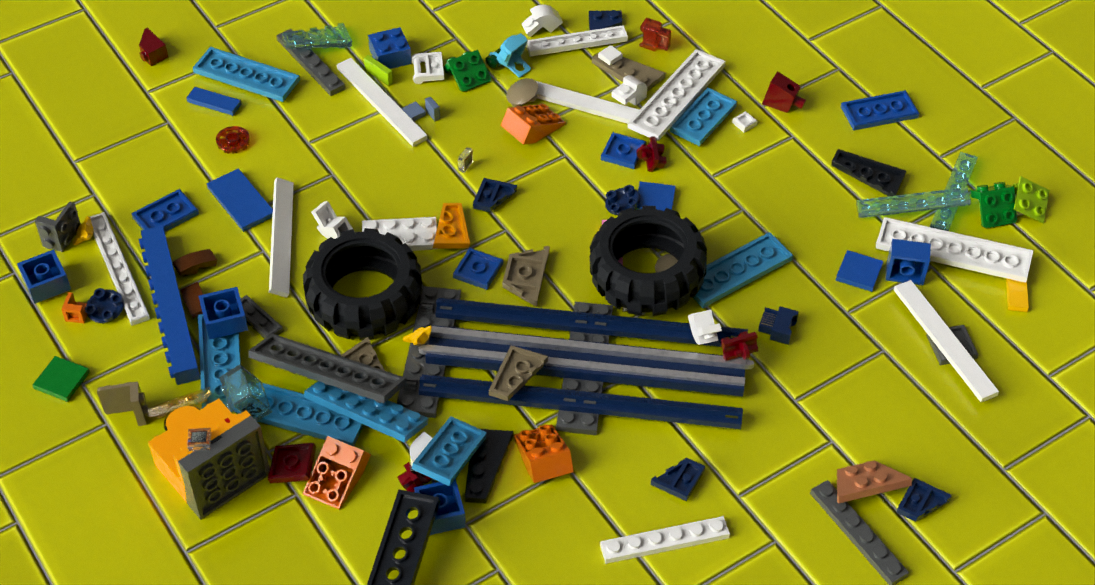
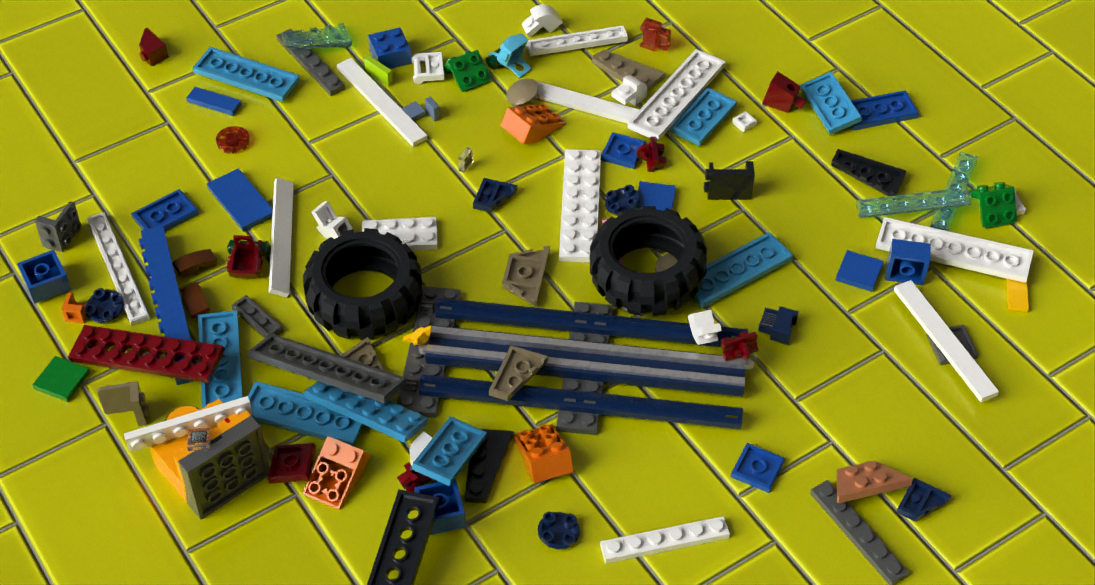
(84, 231): yellow piece -> none
(150, 362): none -> dark red plate
(163, 409): clear yellow wing -> none
(179, 426): none -> white plate
(223, 313): blue brick -> none
(245, 393): clear light blue brick -> none
(246, 256): none -> dark red piece
(451, 228): light orange wing -> none
(478, 268): blue tile -> none
(558, 530): none -> dark blue dish
(579, 204): none -> white plate
(604, 19): dark blue wing -> none
(610, 55): white tile -> none
(680, 479): dark blue wing -> none
(729, 183): none -> black panel
(757, 467): none -> blue tile
(830, 103): none -> dark azure plate
(1031, 199): lime hinge -> none

